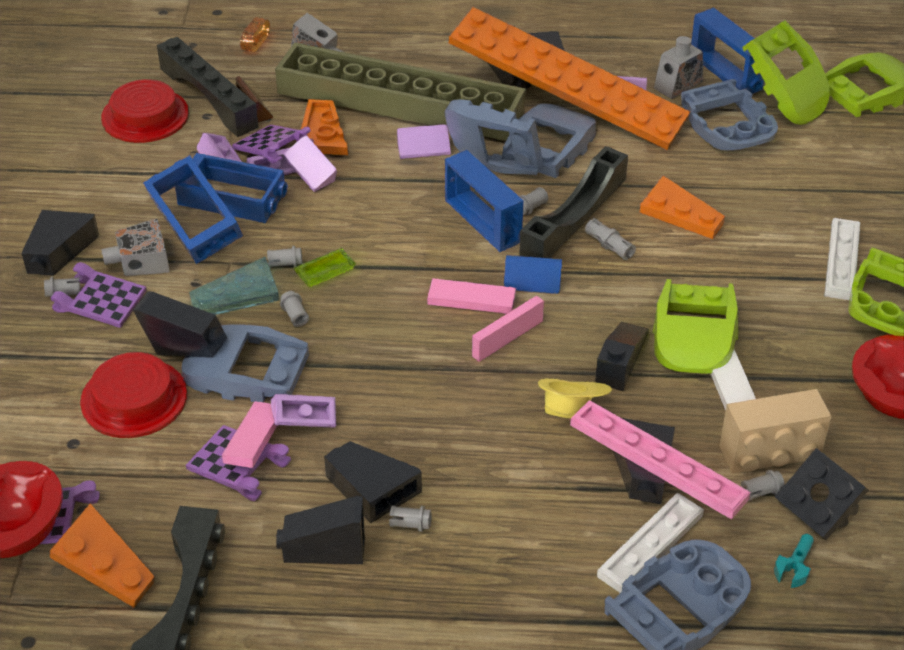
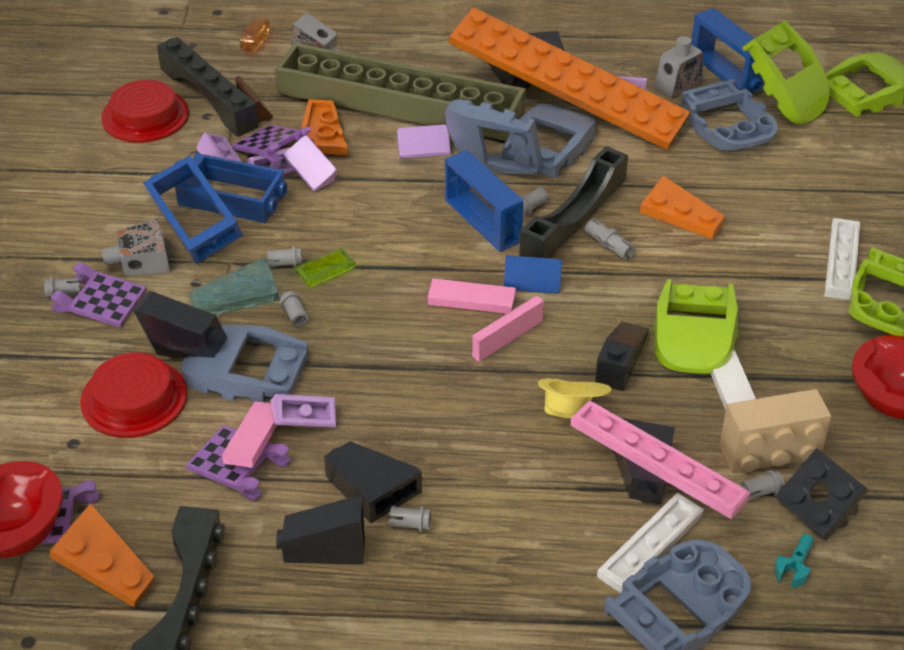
(57, 240): black slope -> none

